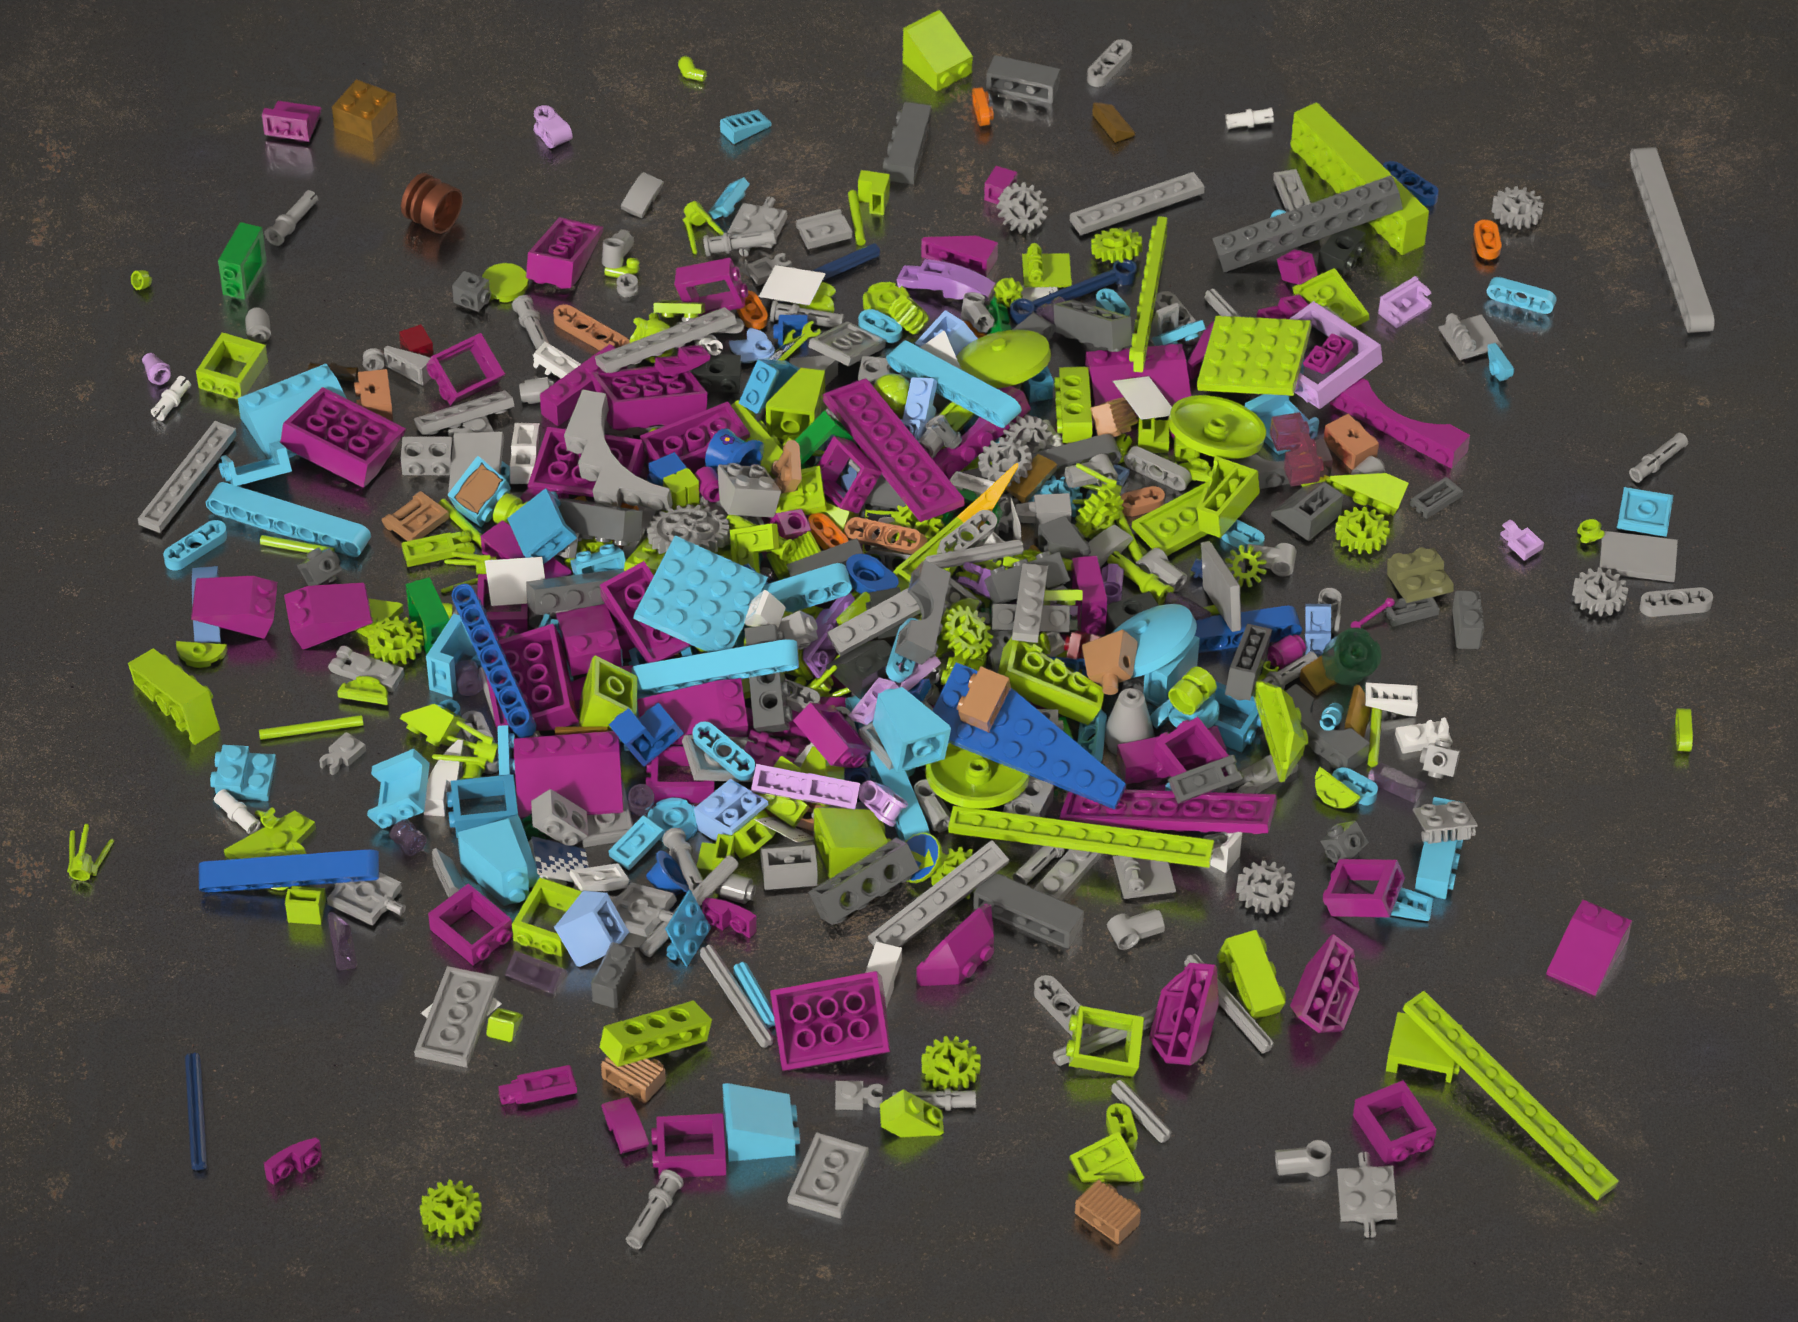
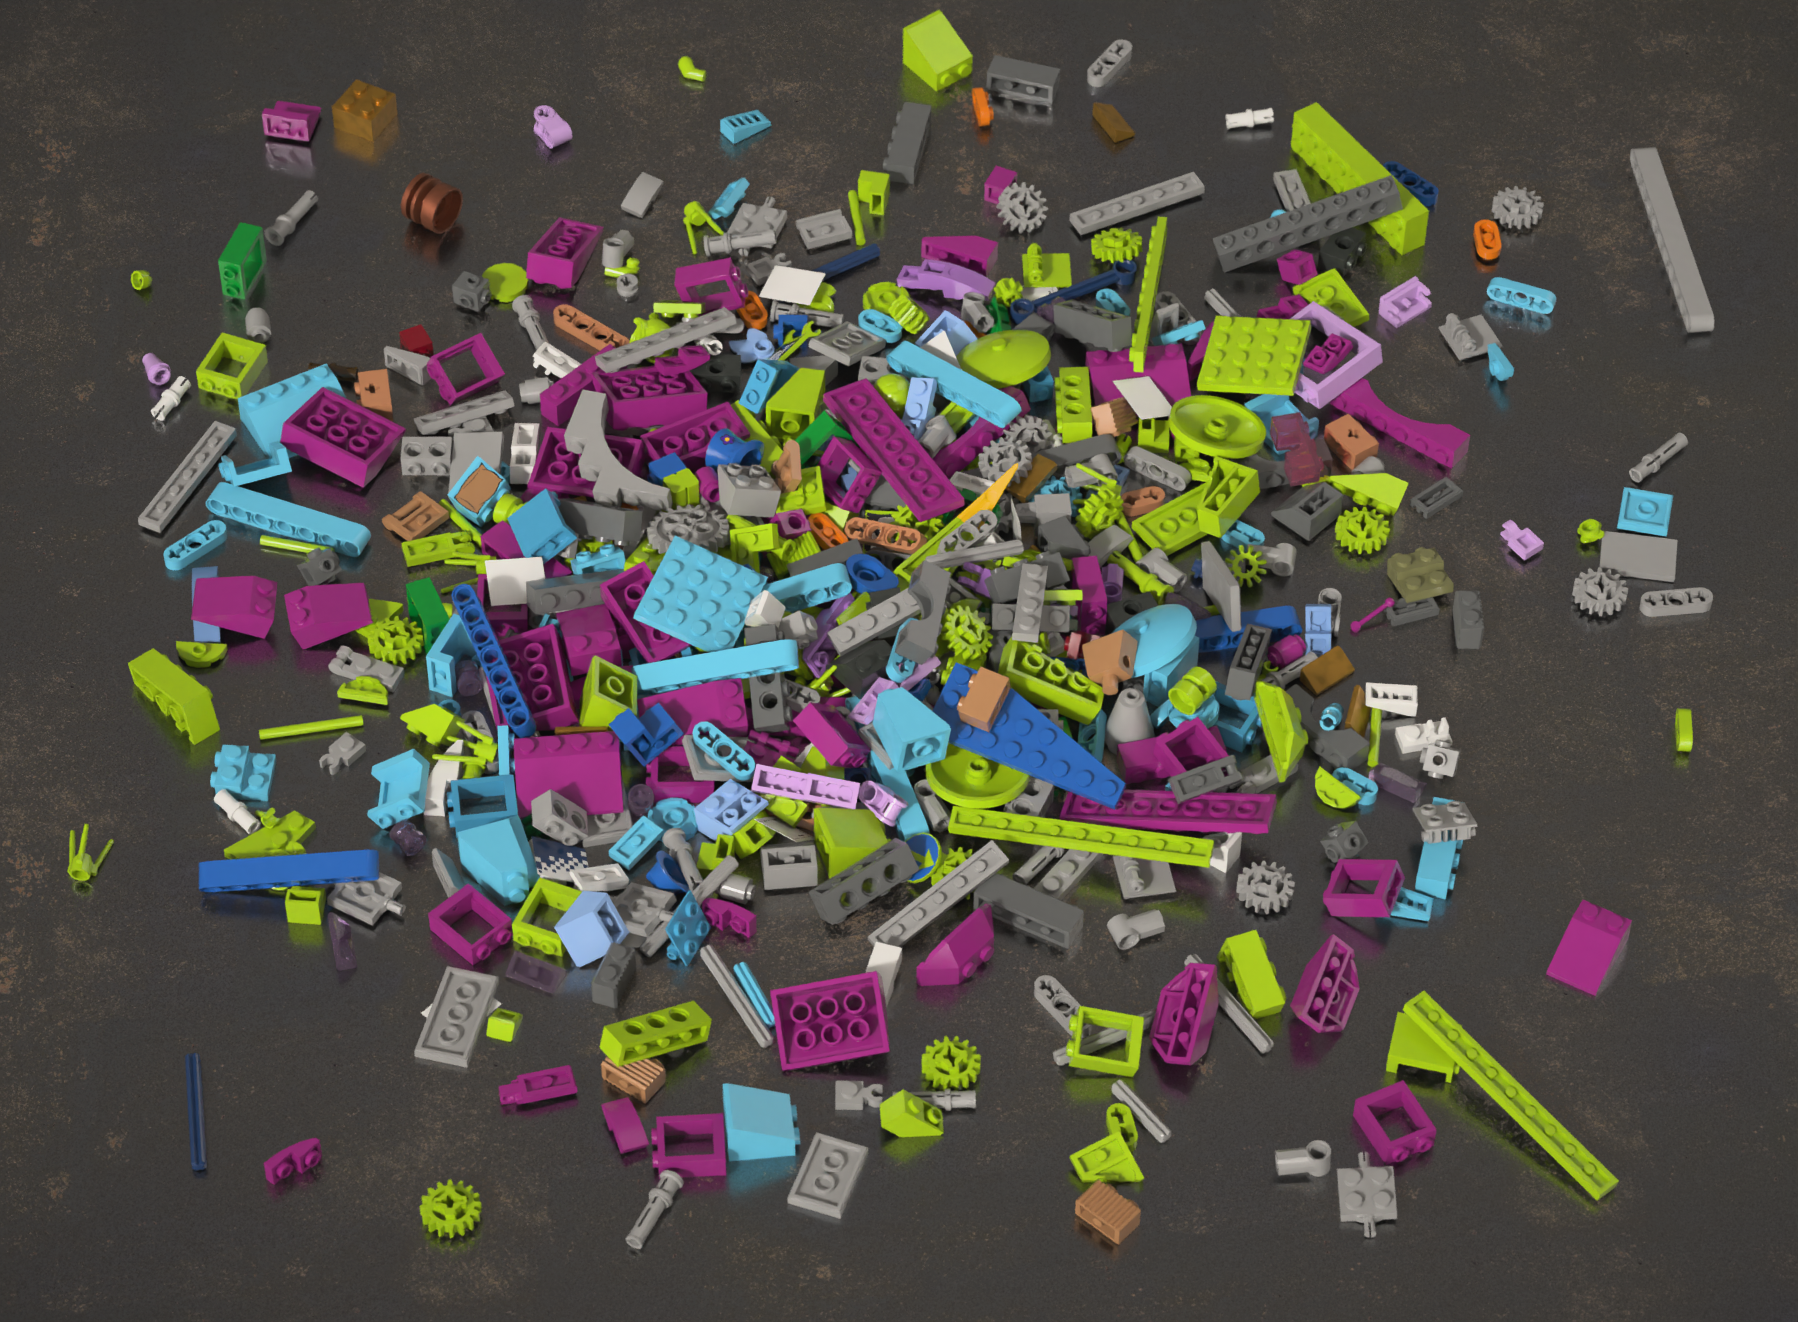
(370, 355): light grey bush -> none
(947, 434): dark grey pin -> none
(1351, 656): clear green brick -> none

